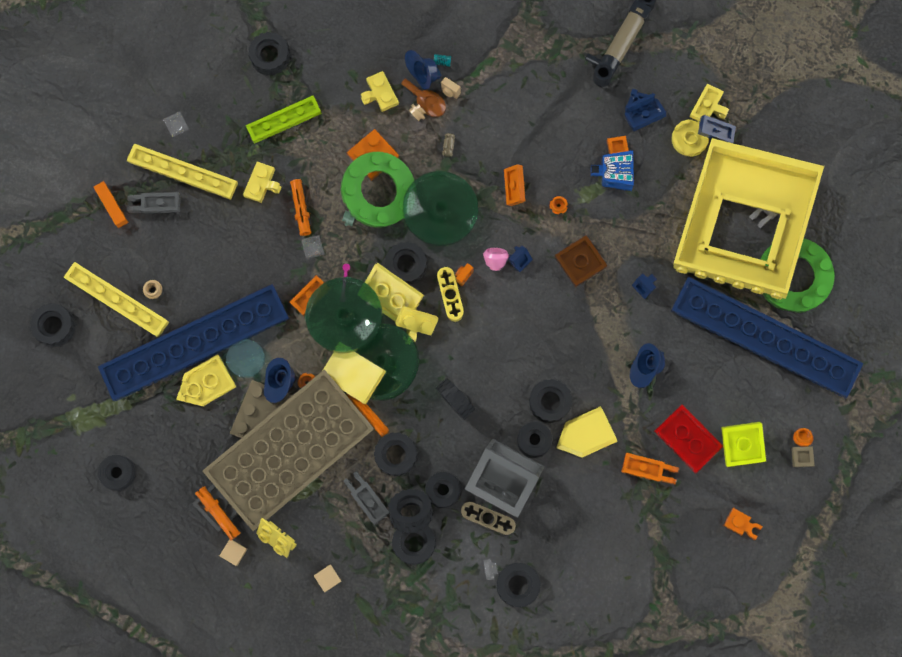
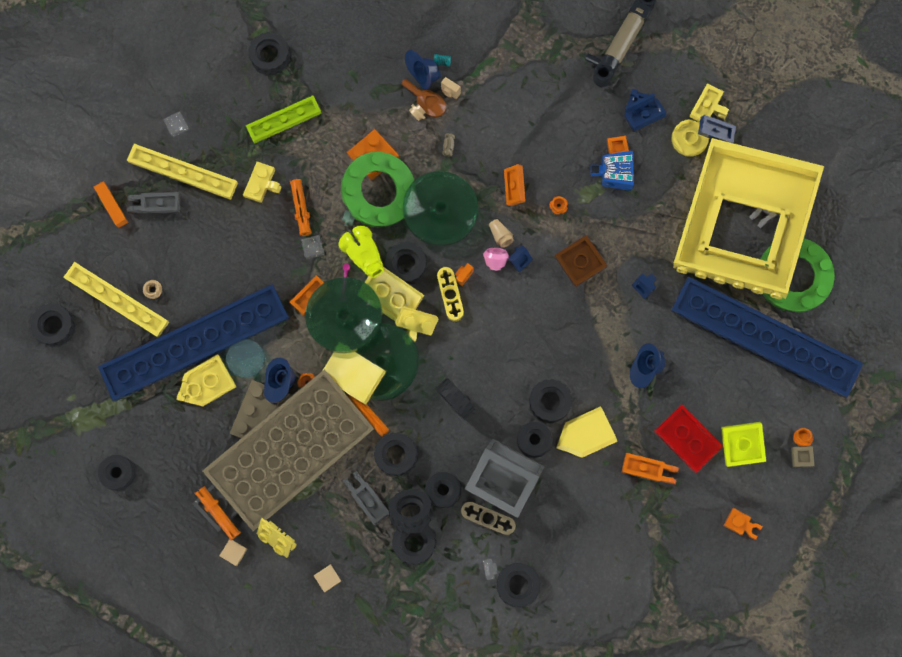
(364, 256): none -> neon yellow piece
(380, 91): light yellow plate -> none
(501, 234): none -> tan cone

